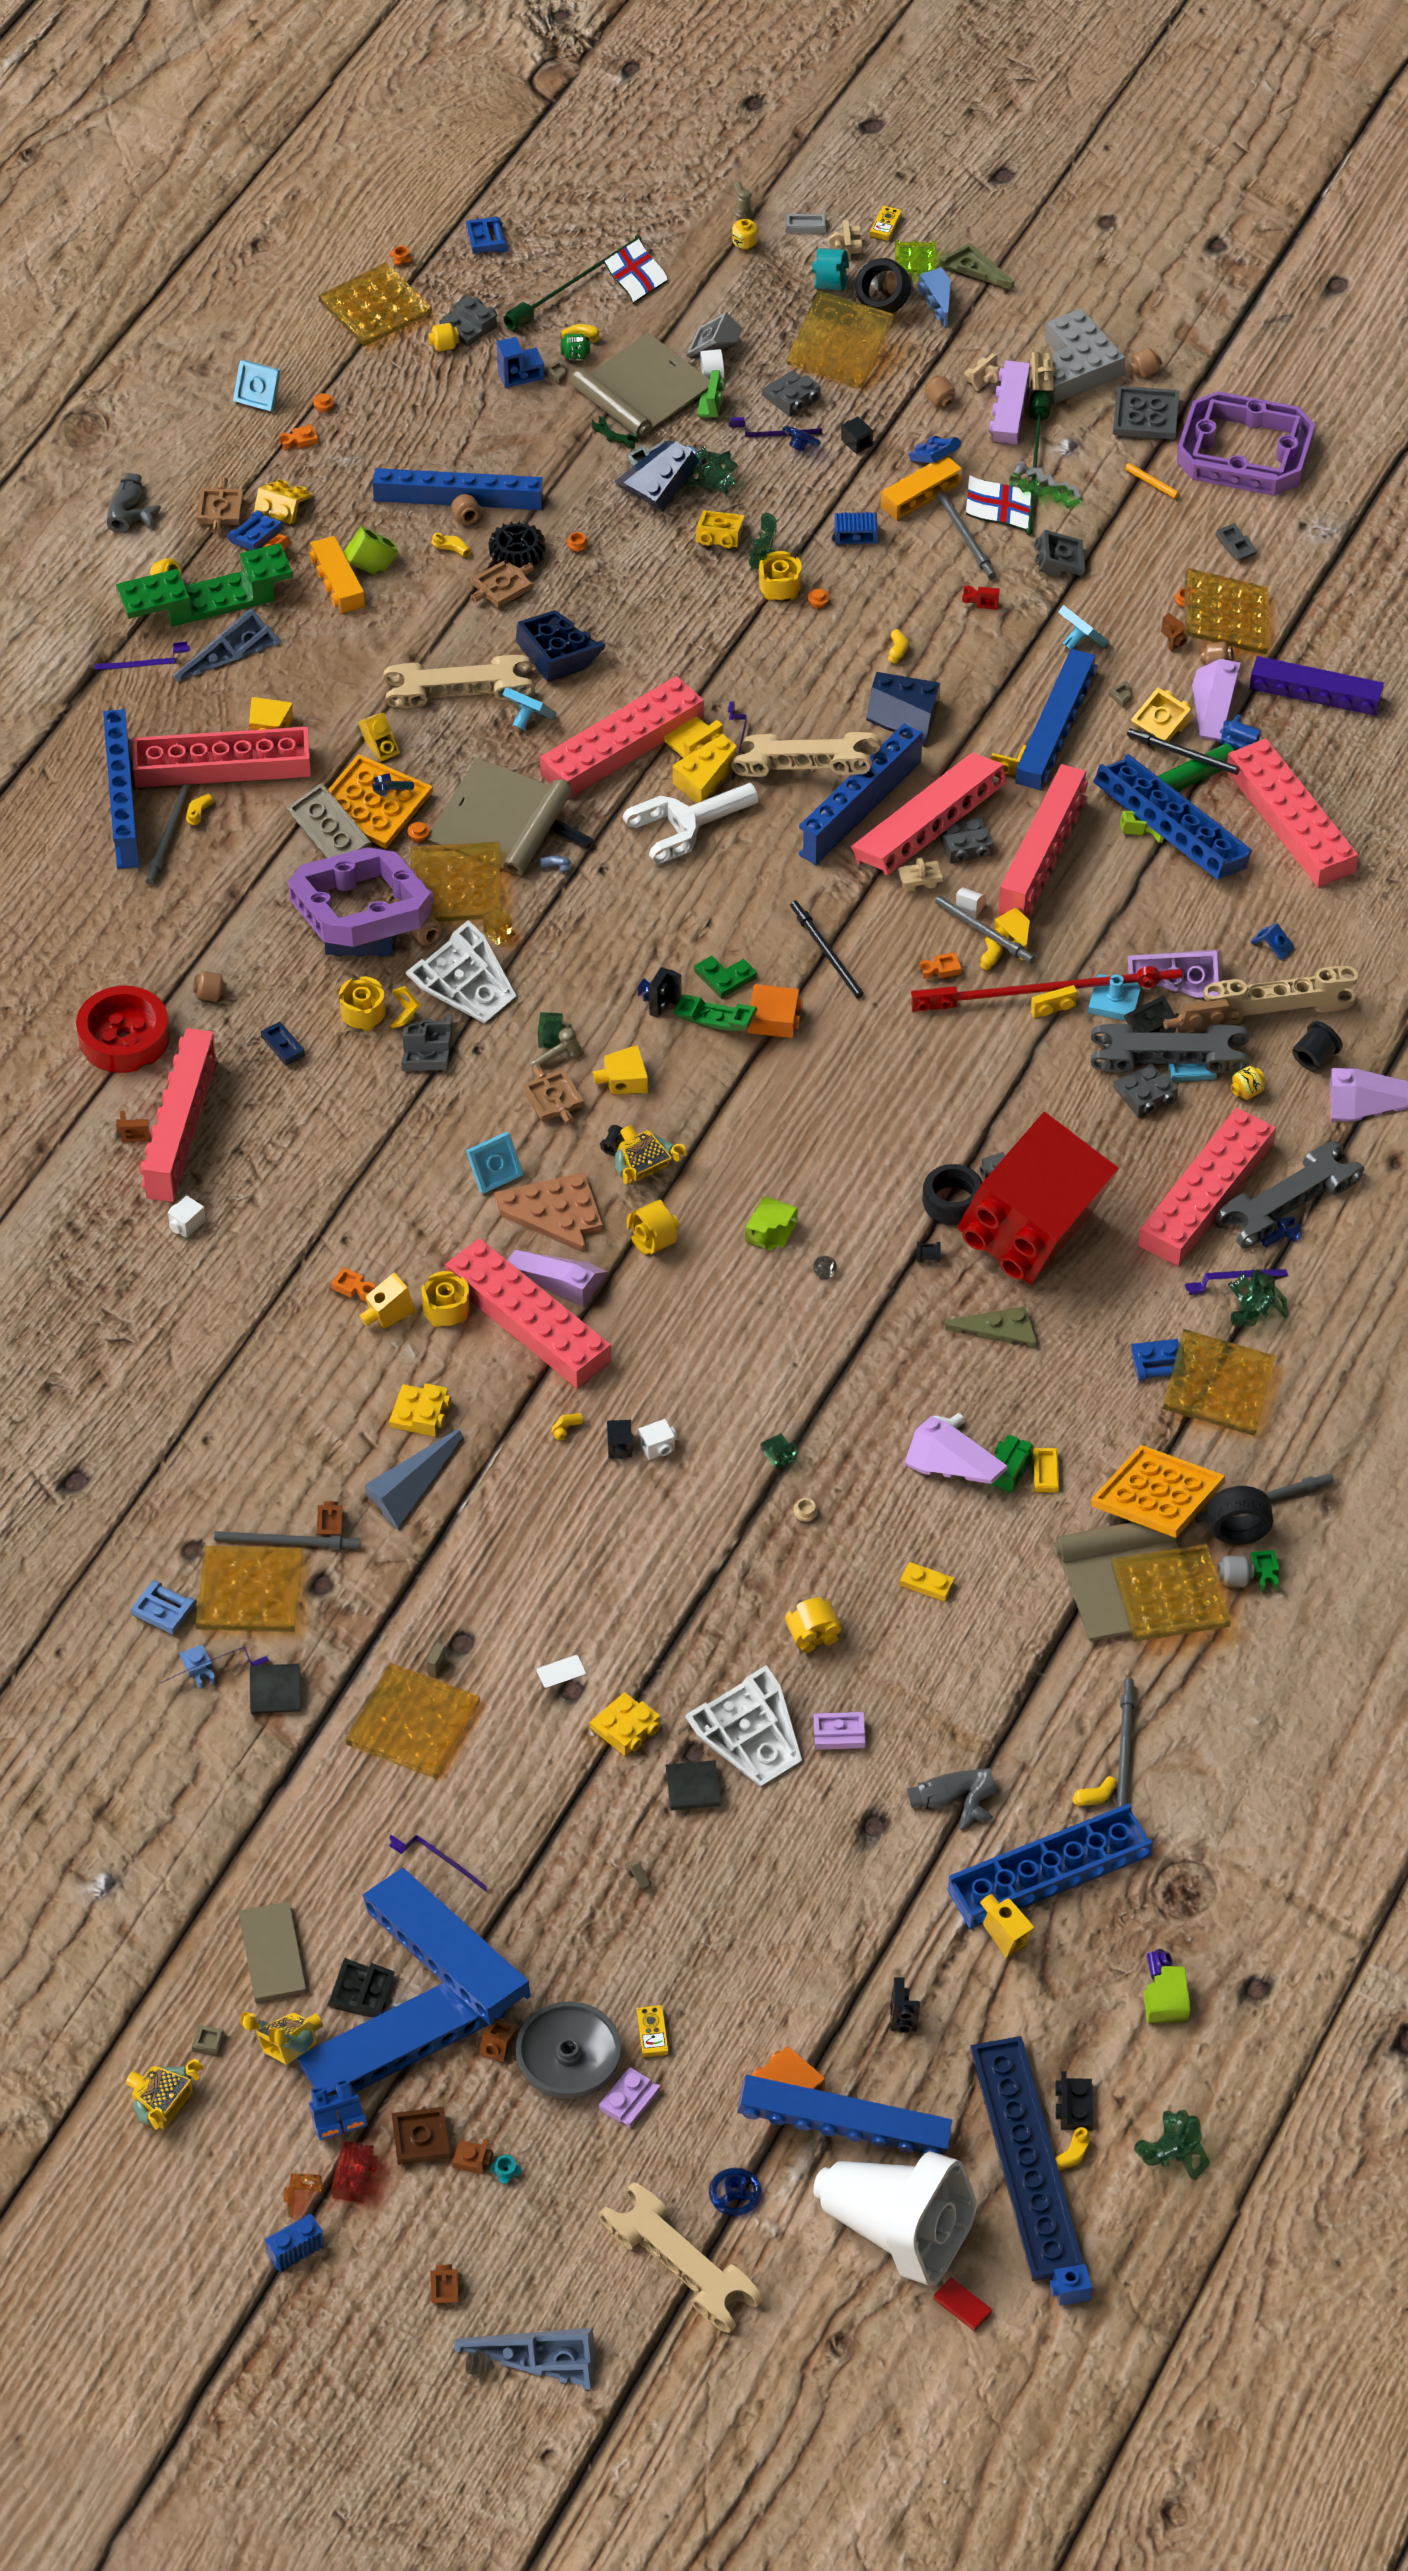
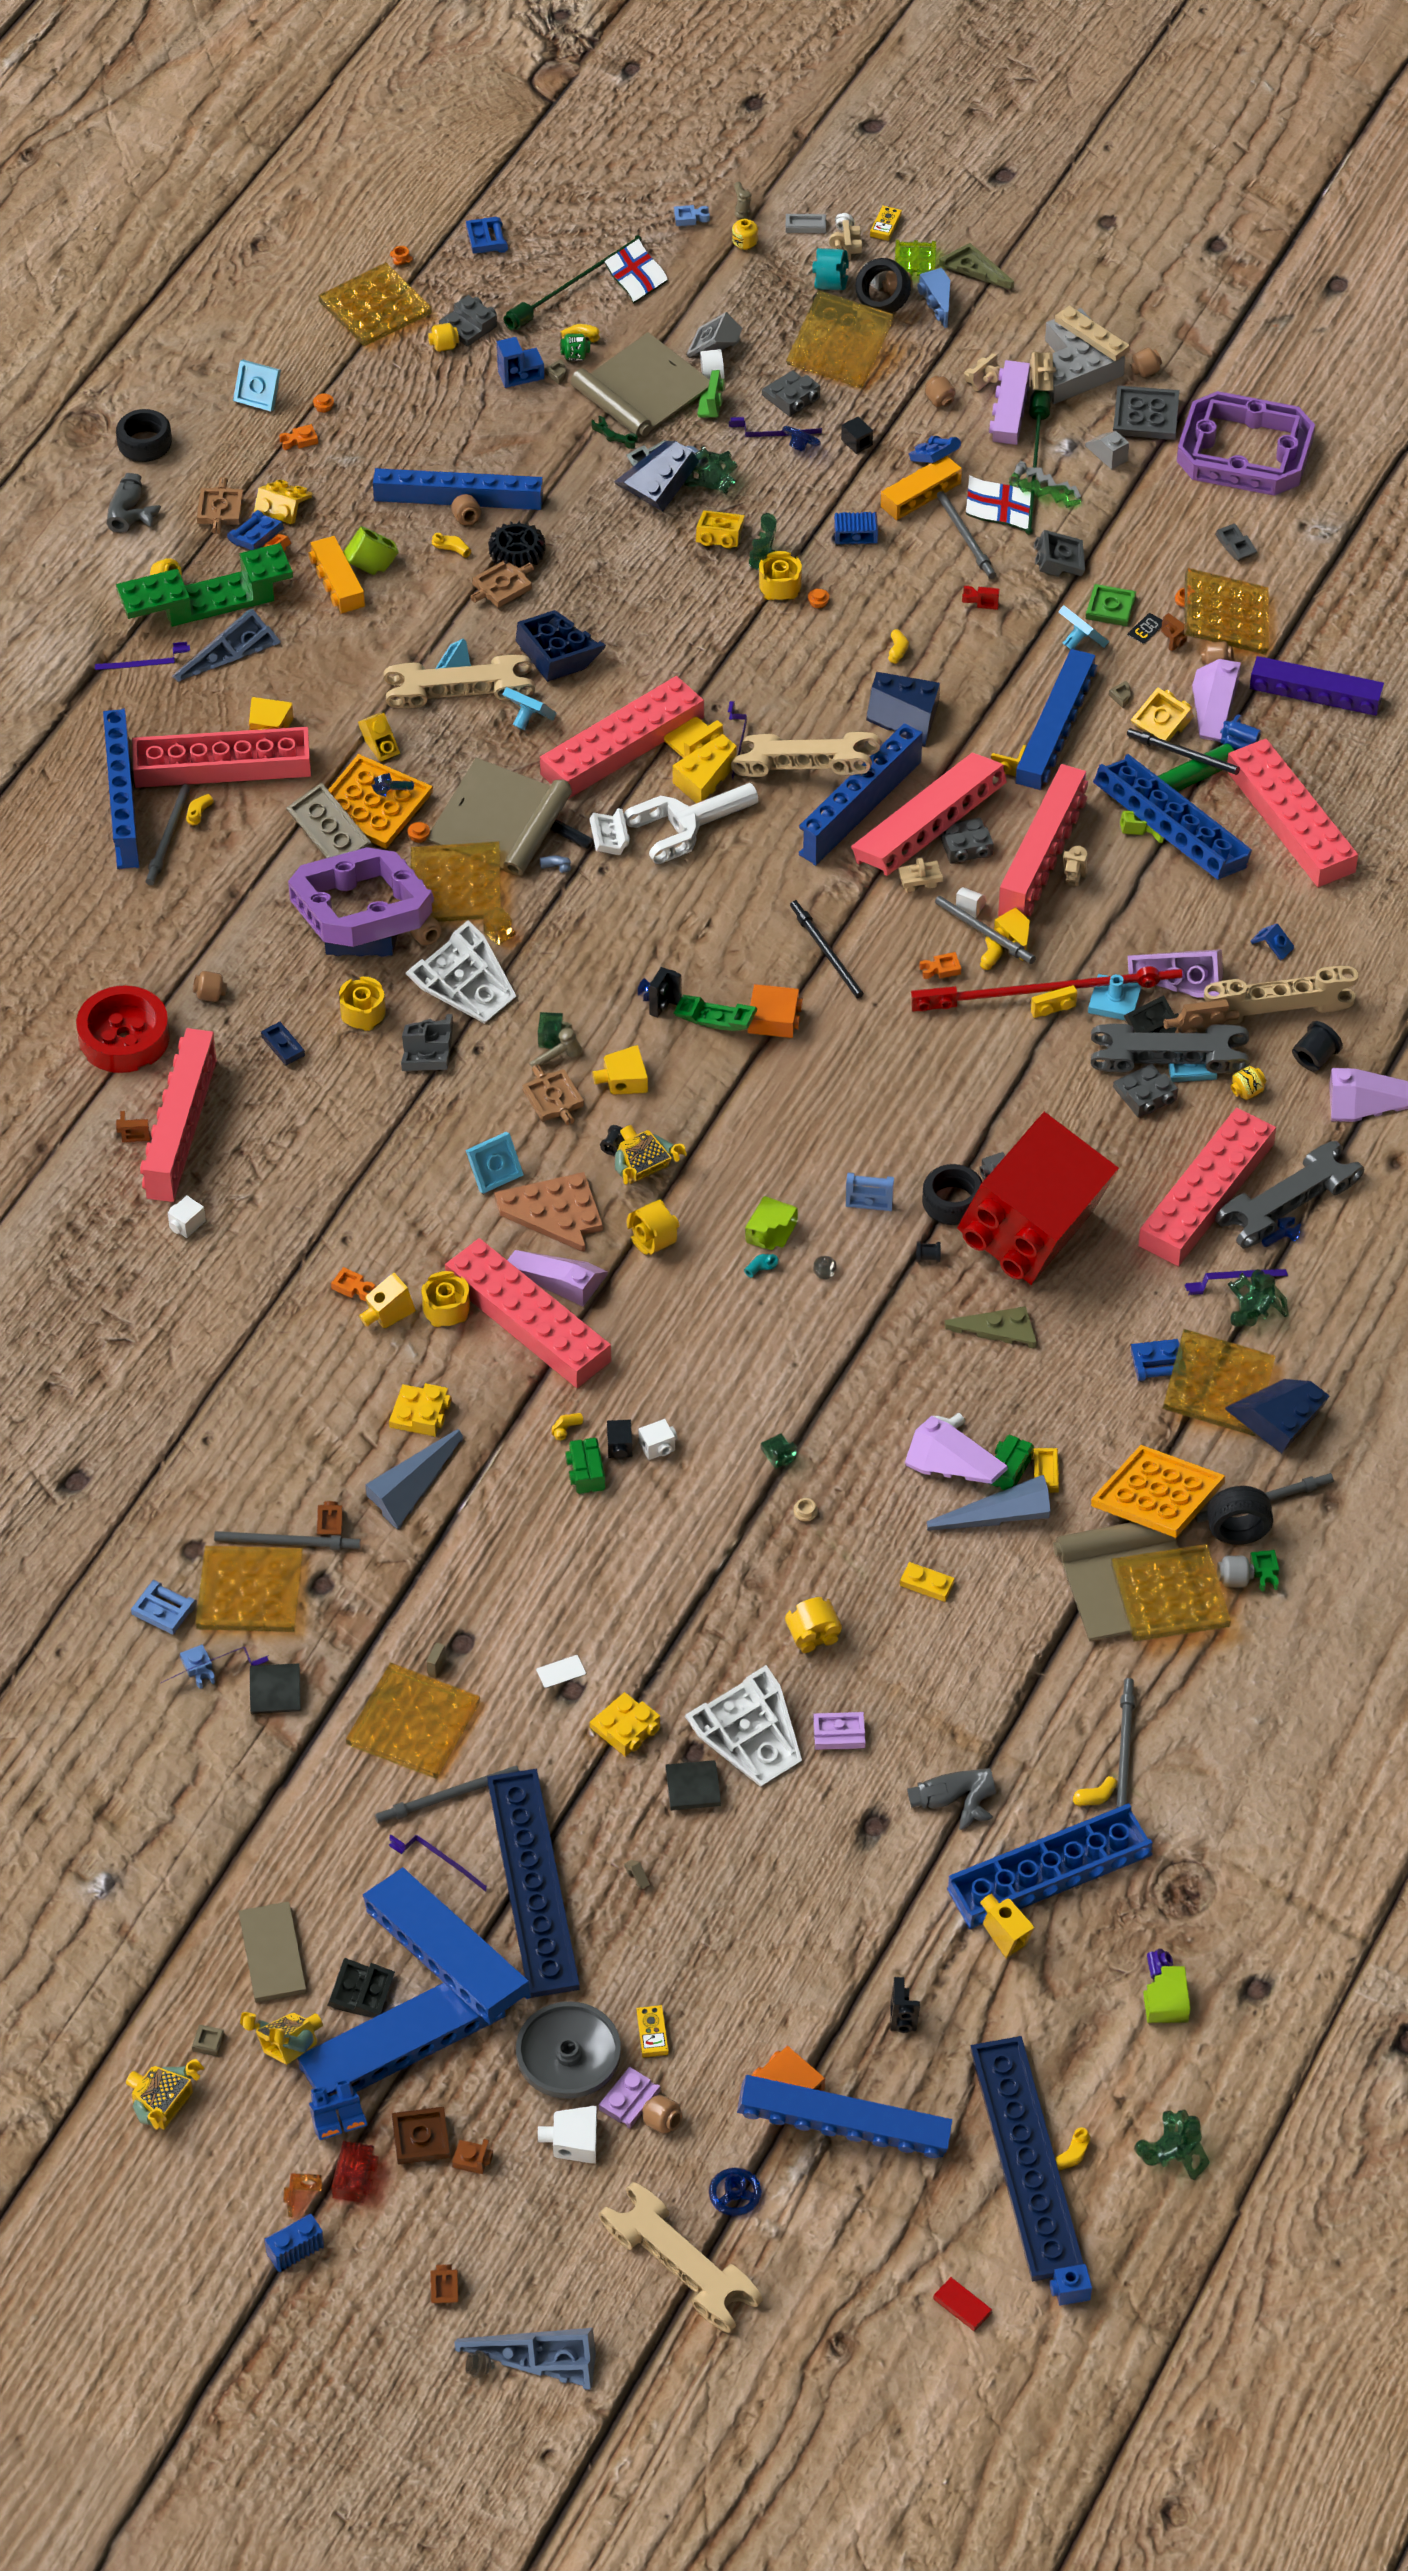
(143, 421): none -> black tyre
(400, 1809): none -> dark grey bar
(410, 1007): yellow bracket -> none
(455, 656): none -> medium azure slope
(497, 2039): dark orange bracket -> none
(502, 2162): teal plate -> none
(533, 1883): none -> dark blue plate
(572, 2134): none -> white torso
(577, 542): orange plate -> none
(586, 1464): none -> green brick
(610, 832): none -> white bracket
(662, 2114): none -> medium nougat head
(688, 215): none -> medium blue plate
(724, 980): green plate -> none
(761, 1262): none -> teal arm
(844, 216): none -> white plate
(869, 1197): none -> medium blue plate
(906, 2210): white cone -> none
(1016, 1503): none -> sand blue wedge
(1075, 865): none -> tan hips
(1075, 2102): black bracket -> none
(1092, 333): none -> tan plate
(1110, 448): none -> light grey slope
(1110, 605): none -> bright green tile
(1146, 628): none -> black sticker
(1152, 481): light orange bar -> none
(1280, 1410): none -> dark blue wedge

